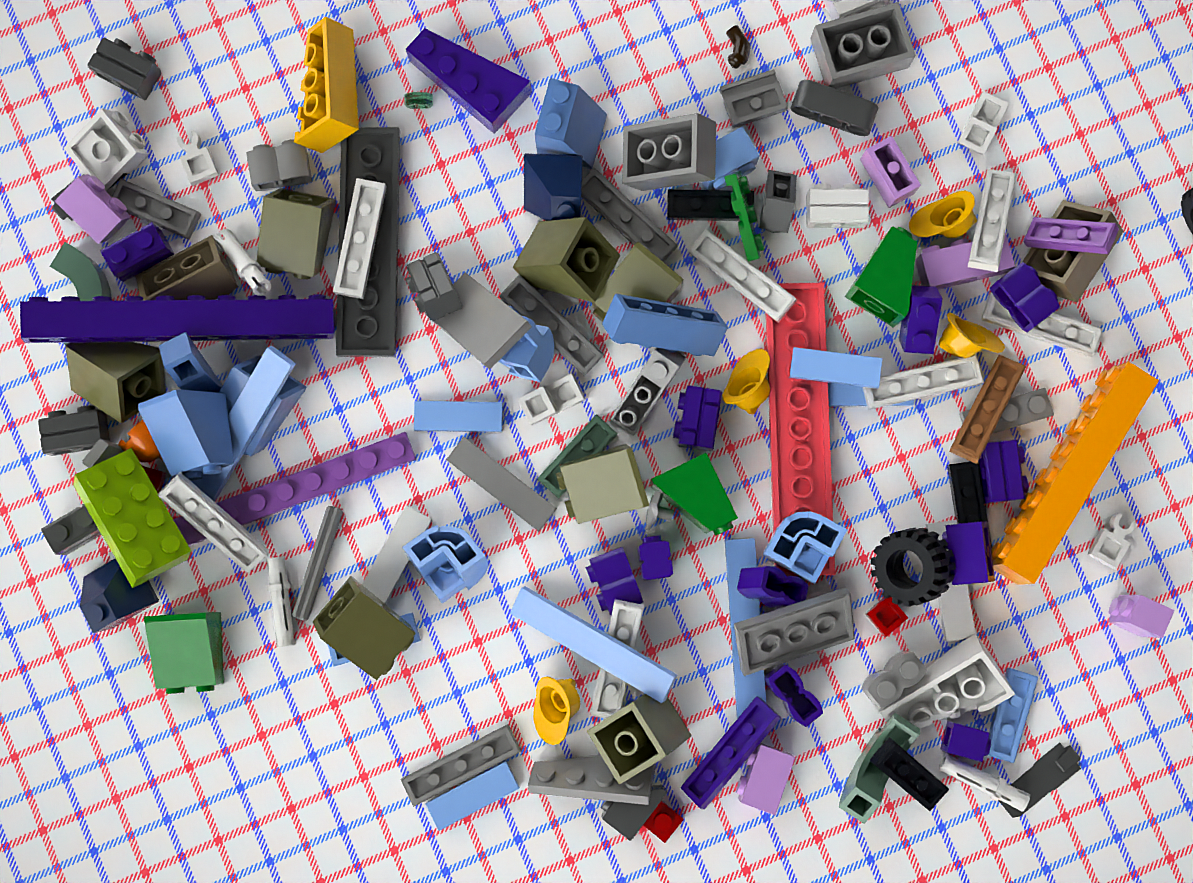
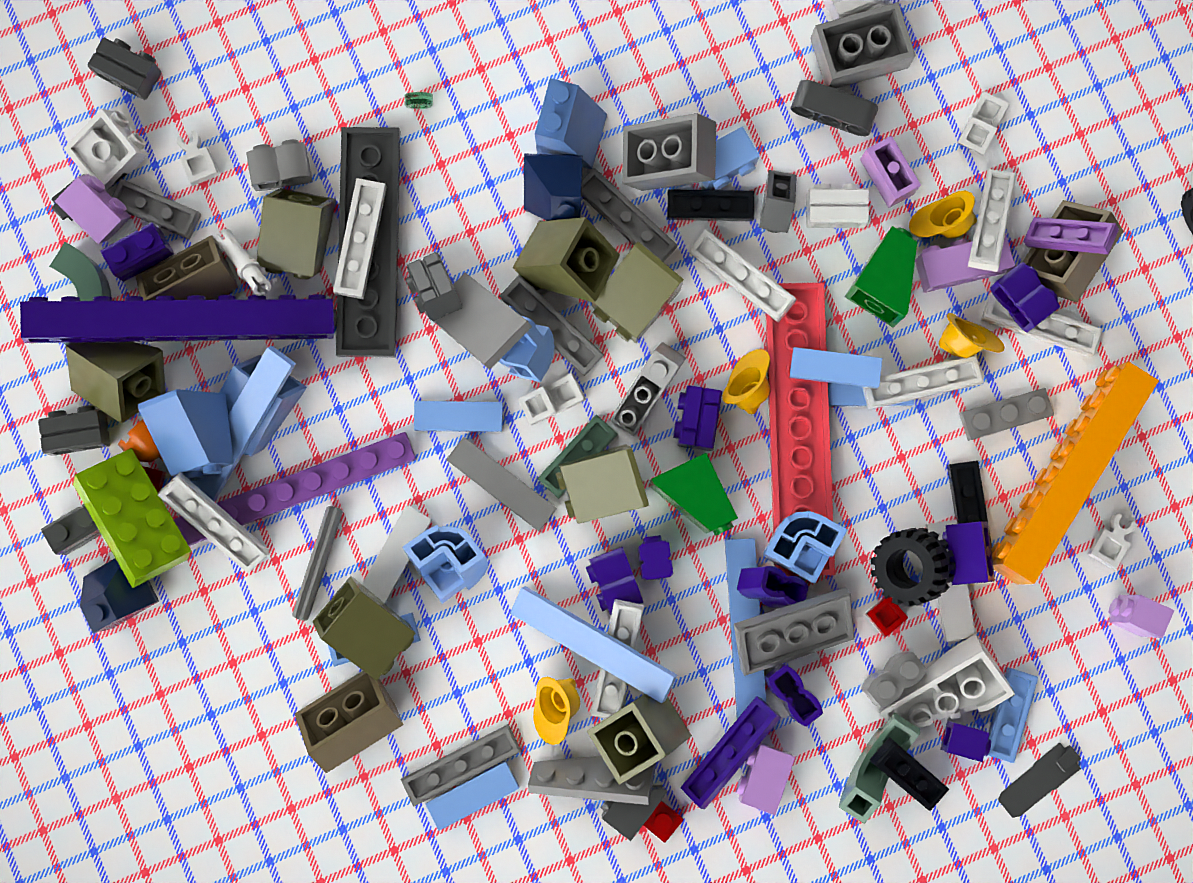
(100, 452): light grey tile -> none
(186, 651): slope -> none
(188, 365): medium blue slope -> none
(280, 601): white pin -> none
(329, 87): yellow wedge -> none
(347, 720): none -> dark tan slope
(471, 80): dark purple wedge -> none
(656, 511): light grey piece -> none
(664, 325): medium blue brick -> none
(741, 47): dark brown arm -> none
(751, 241): green wing -> none
(753, 98): light grey plate -> none
(921, 323): dark purple brick -> none
(987, 409): medium nougat tile -> none
(994, 787): white pin -> none
(1003, 472): dark purple brick -> none

